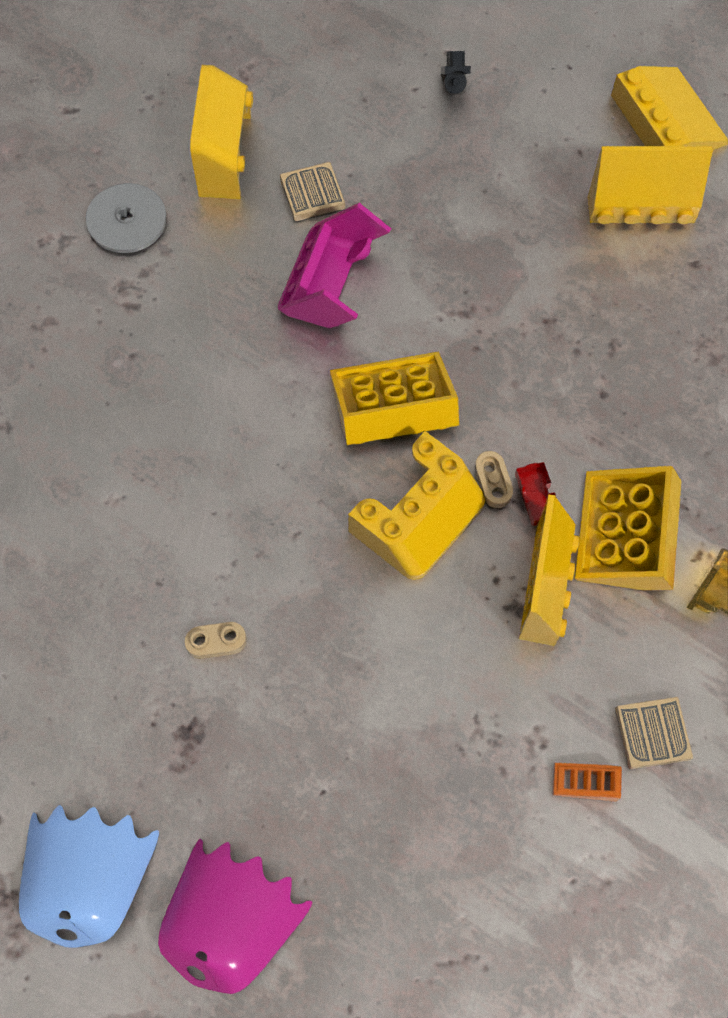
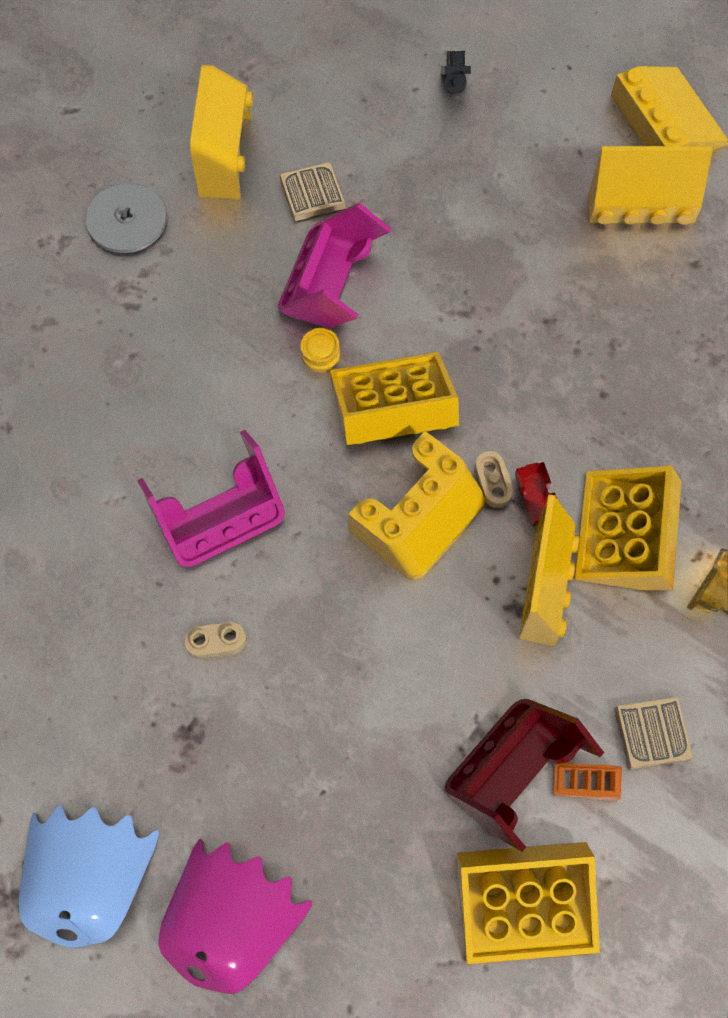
(224, 519): none -> dark pink windscreen
(320, 349): none -> yellow wheel
(510, 759): none -> dark red windscreen
(528, 902): none -> yellow slope

